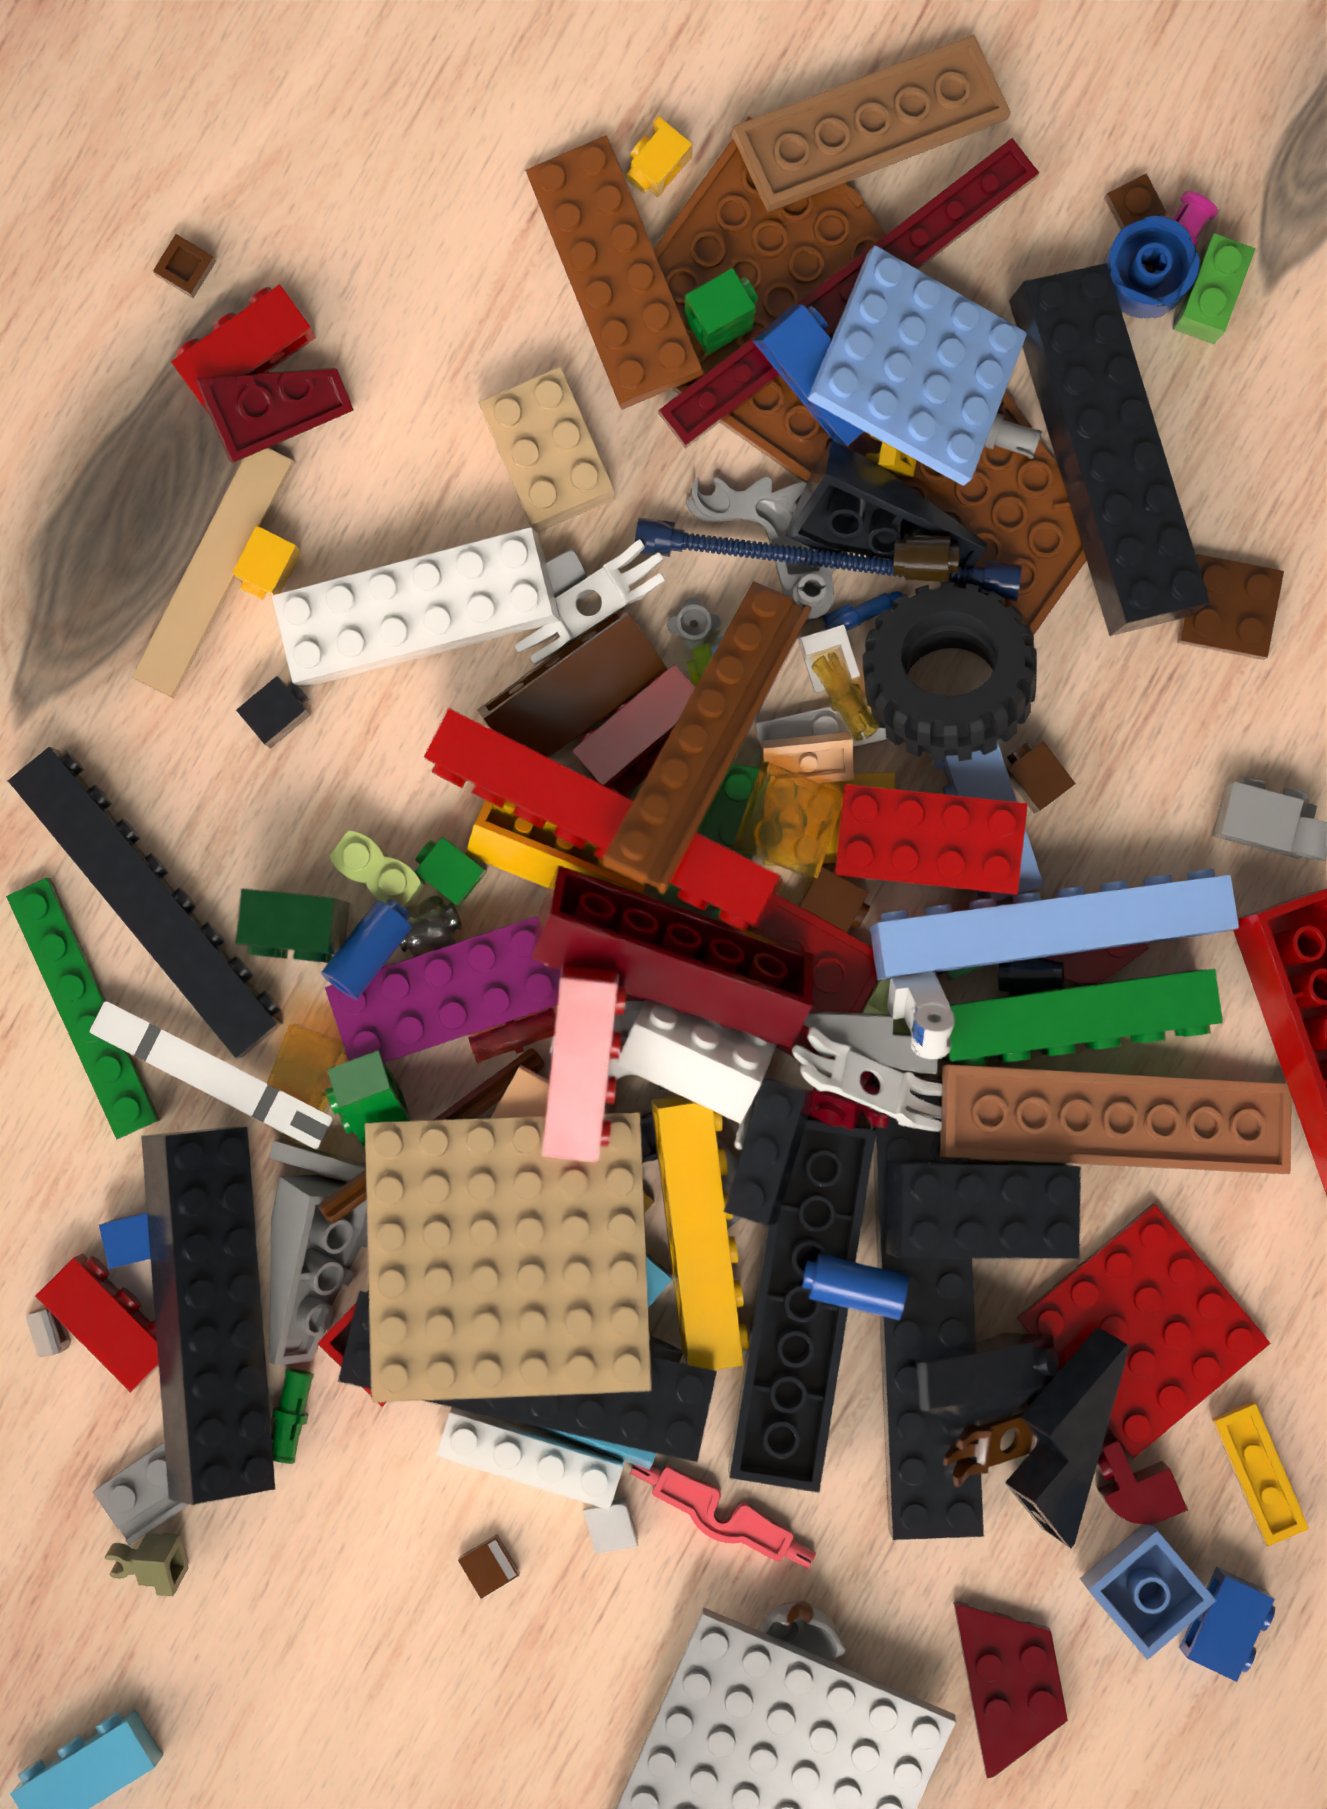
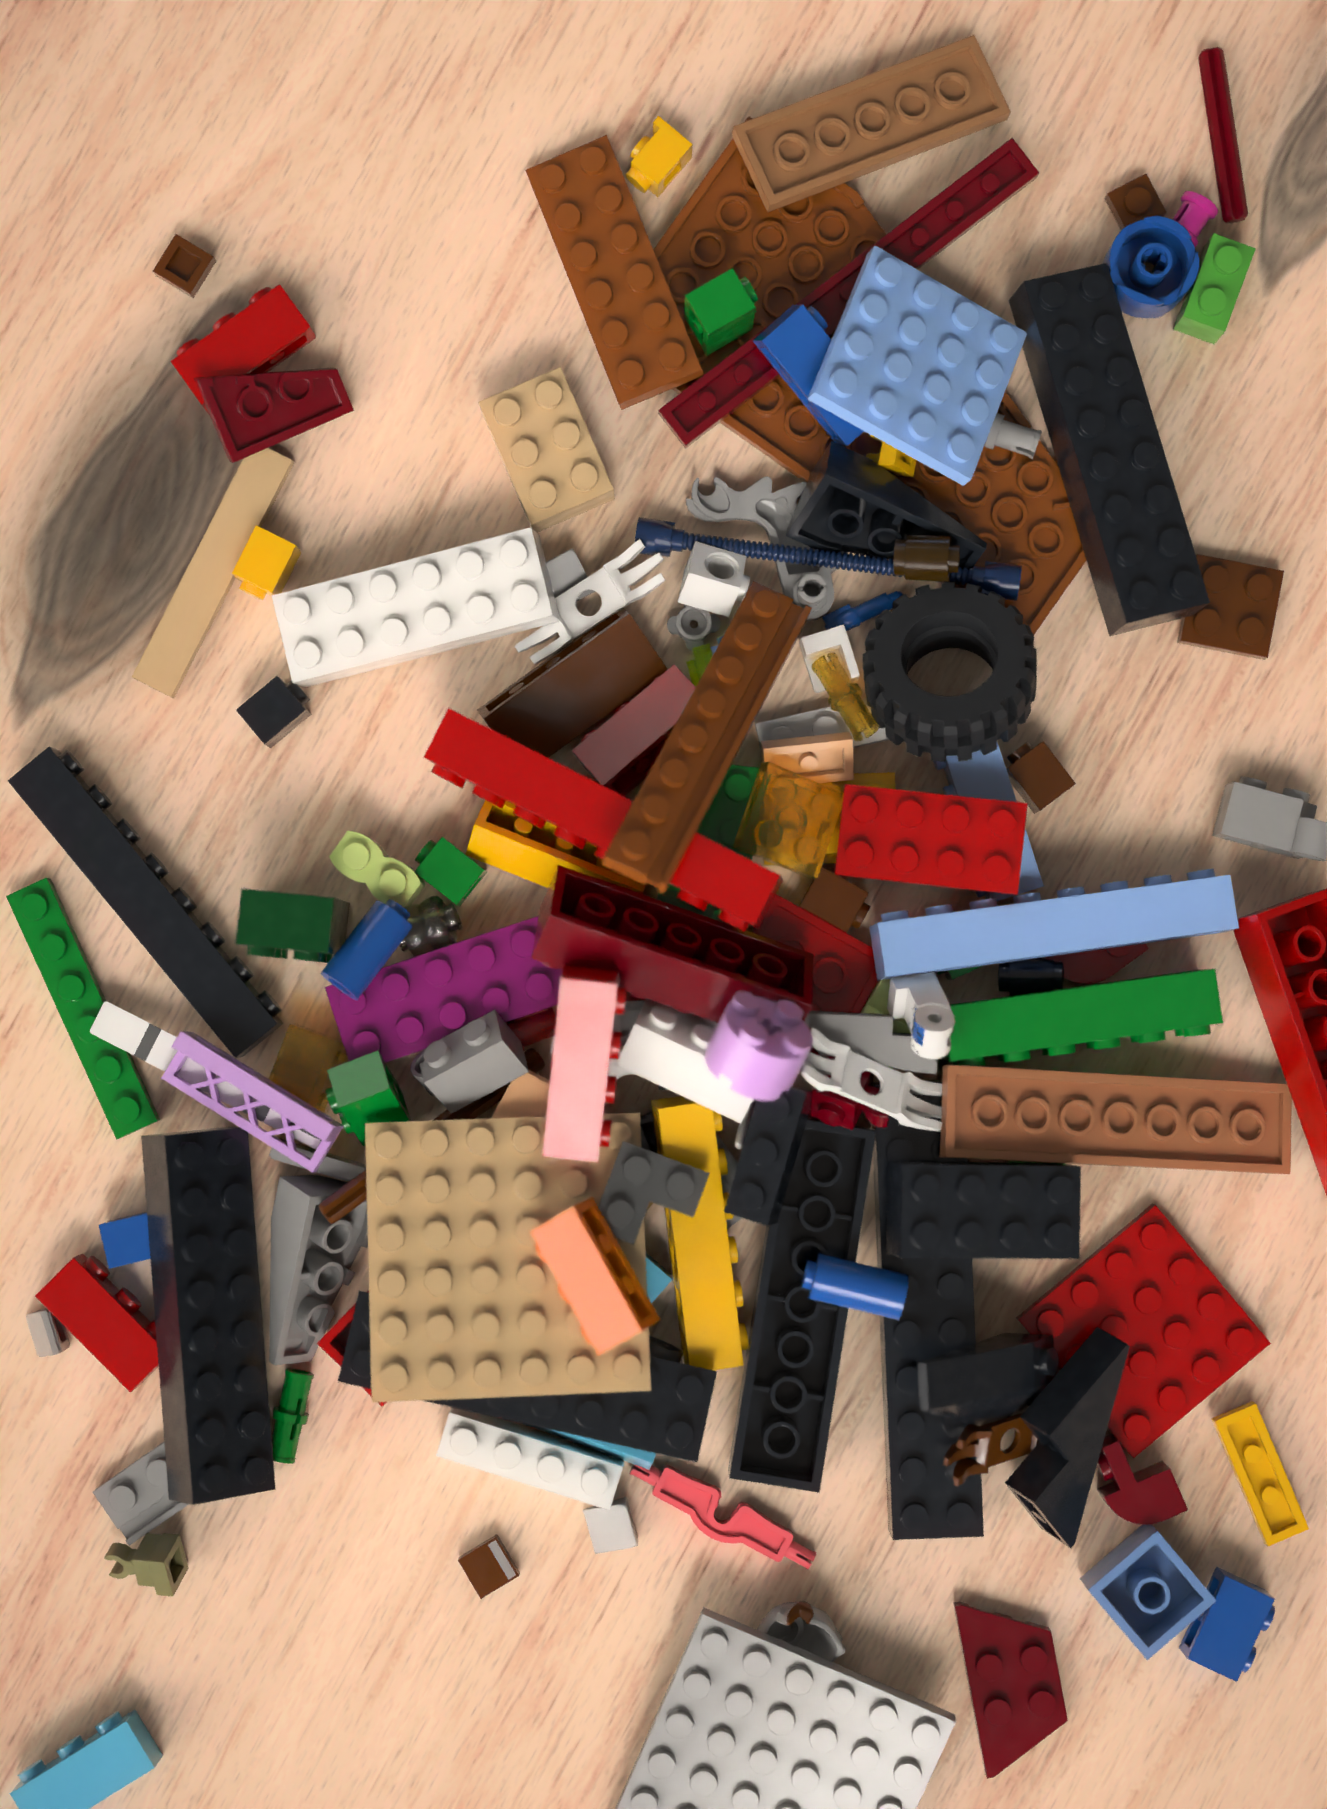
(256, 1086): none -> lavender fence
(470, 1062): none -> light grey hinge
(594, 1276): none -> brick
(645, 1178): none -> dark grey plate
(713, 579): none -> white brick
(759, 1046): none -> lavender brick
(1223, 135): none -> dark red axle

